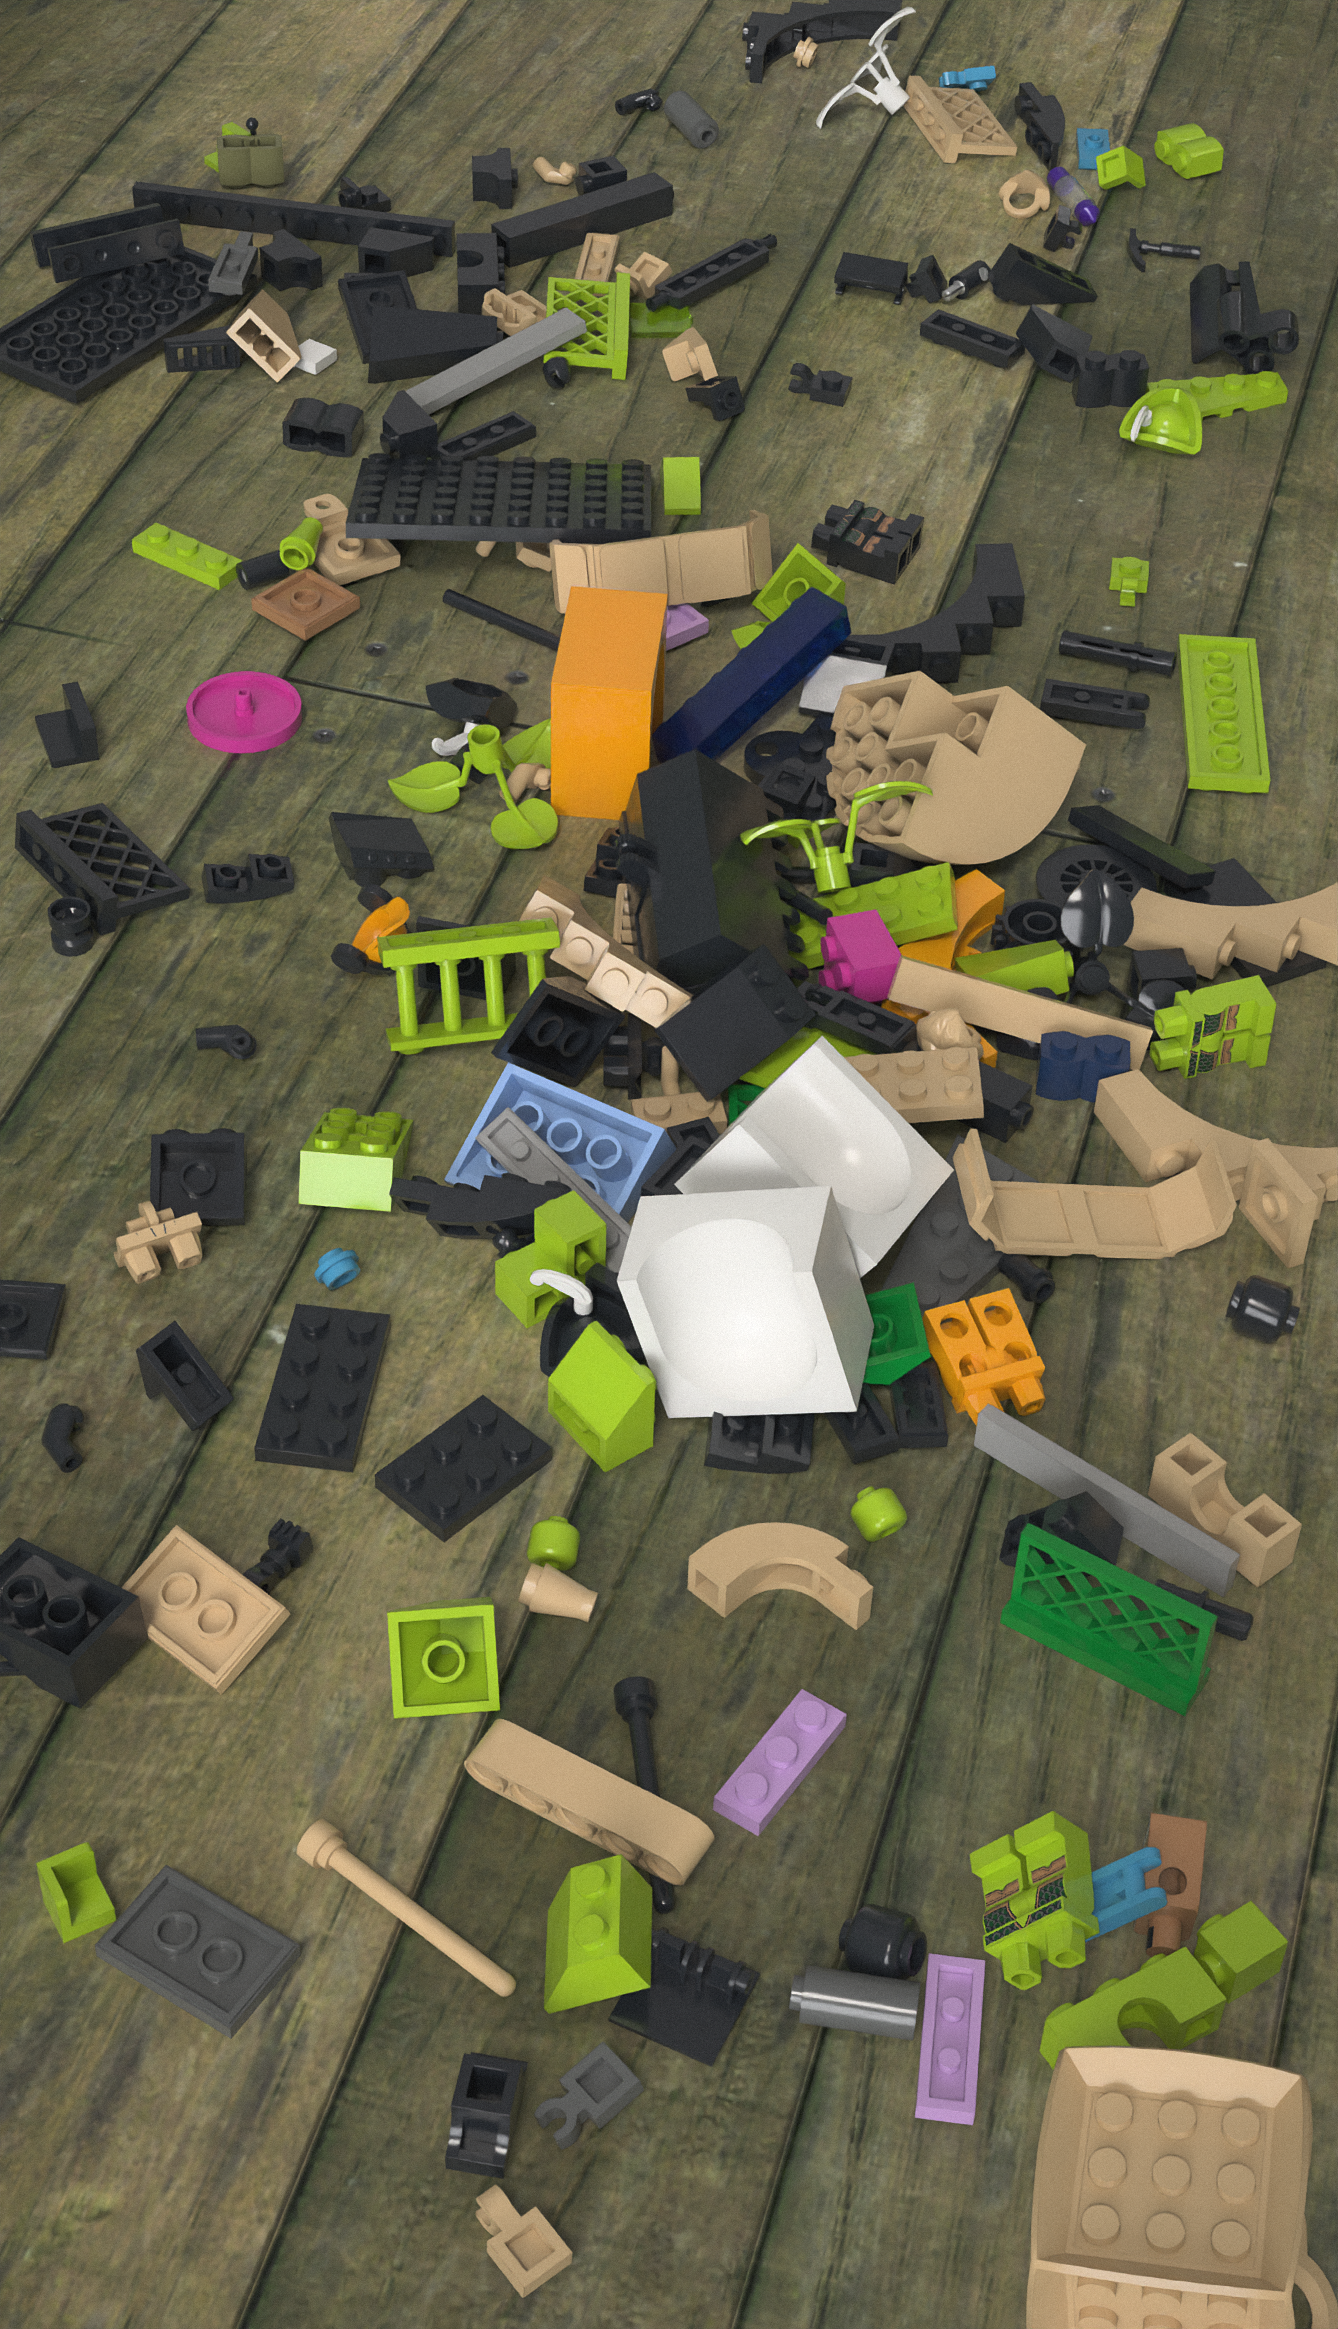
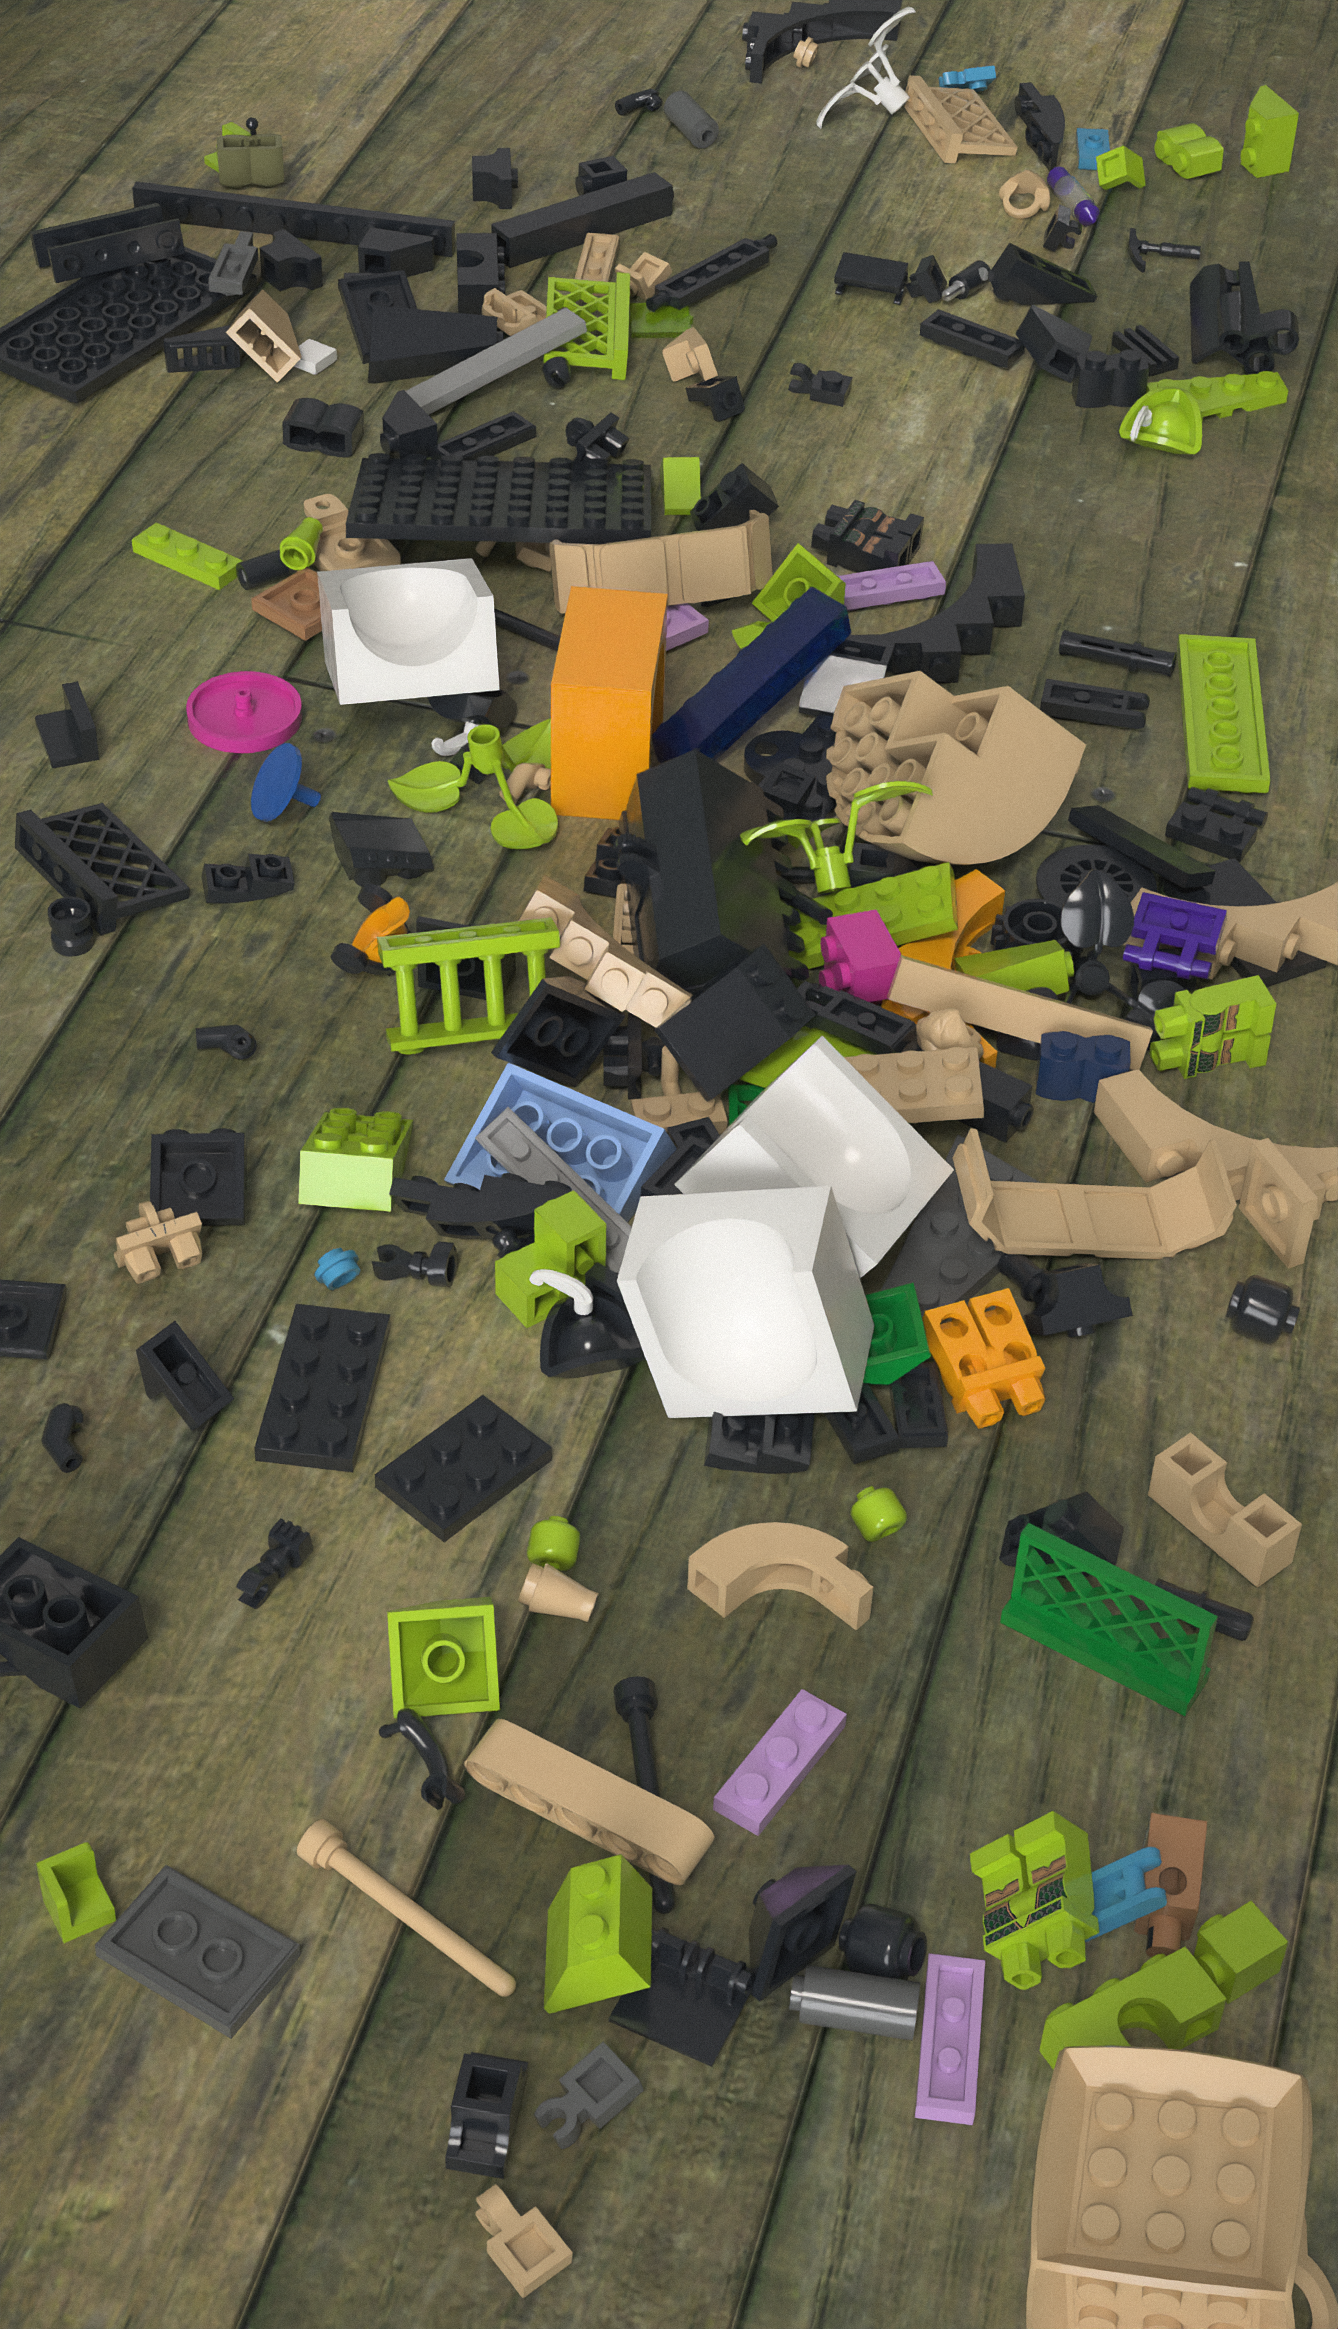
(203, 1609): tan tile -> none
(279, 783): none -> blue shield
(364, 198): black bracket -> none
(398, 1263): none -> black piece
(408, 631): none -> white piece
(438, 1782): none -> black piece
(553, 175): tan arm -> none
(596, 441): none -> black hips
(604, 1398): lime slope -> none
(732, 499): none -> black slope
(796, 1923): none -> black slope
(892, 585): none -> lavender plate
(1075, 1301): none -> black brick
(1128, 577): lime plate -> none
(1143, 1520): light grey tile -> none
(1157, 354): none -> black tile
(1176, 924): none -> dark purple plate
(1212, 831): none -> black plate
(1269, 134): none -> lime slope

